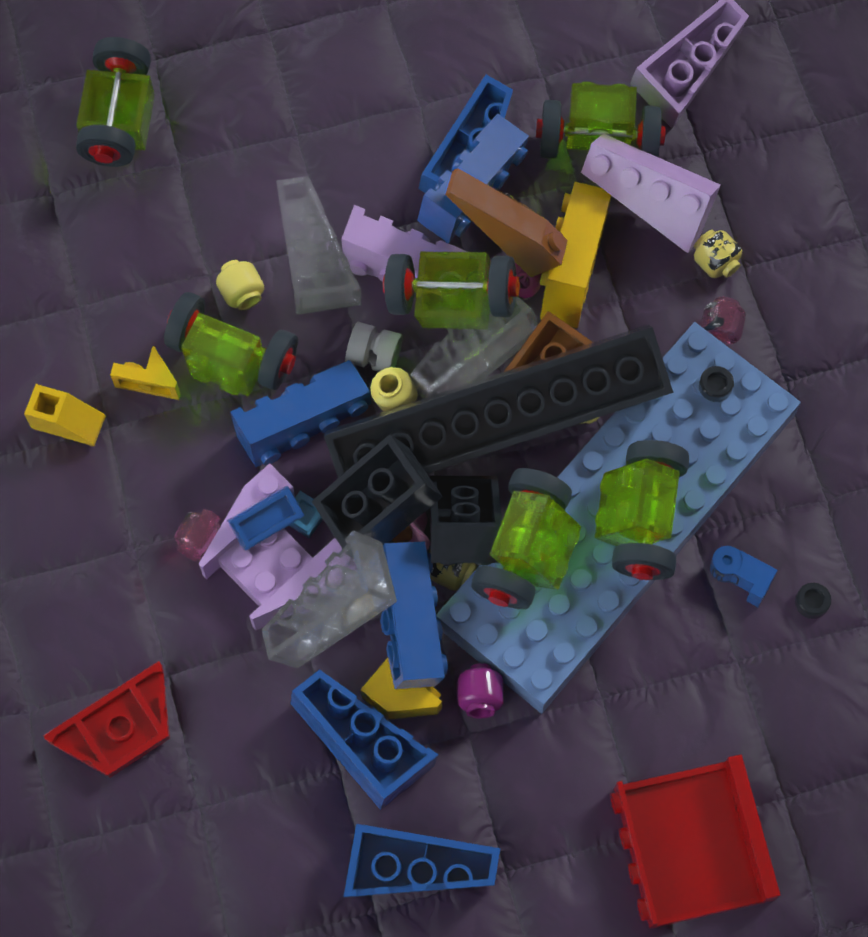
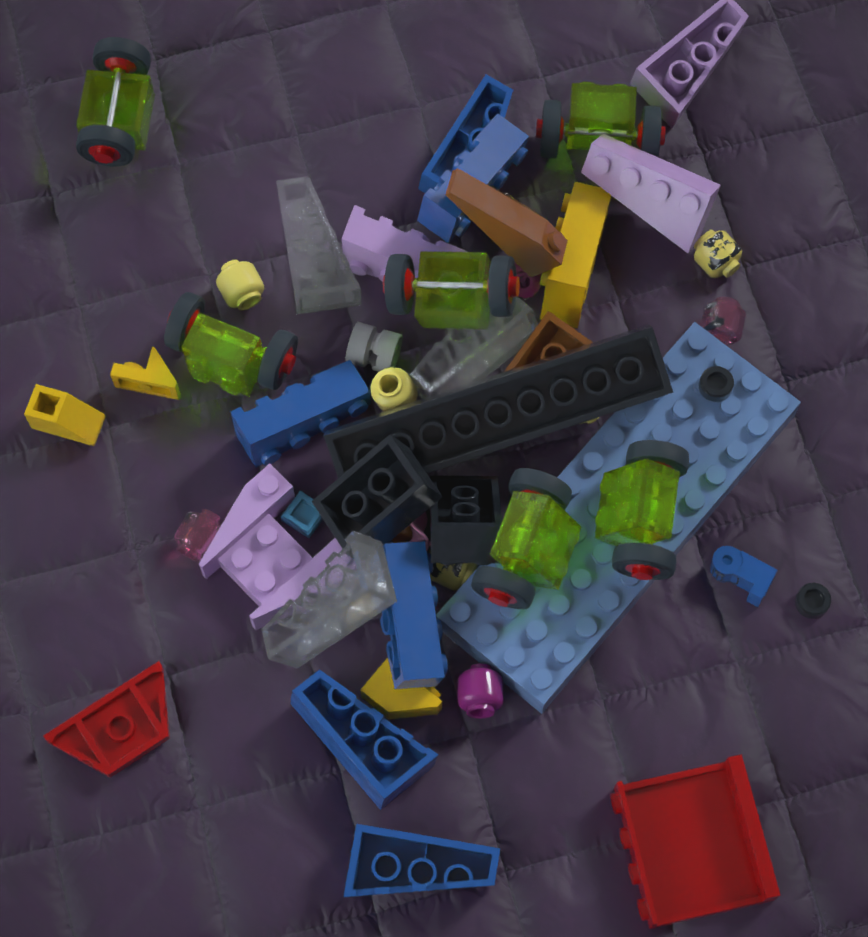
(265, 518): blue tile -> none

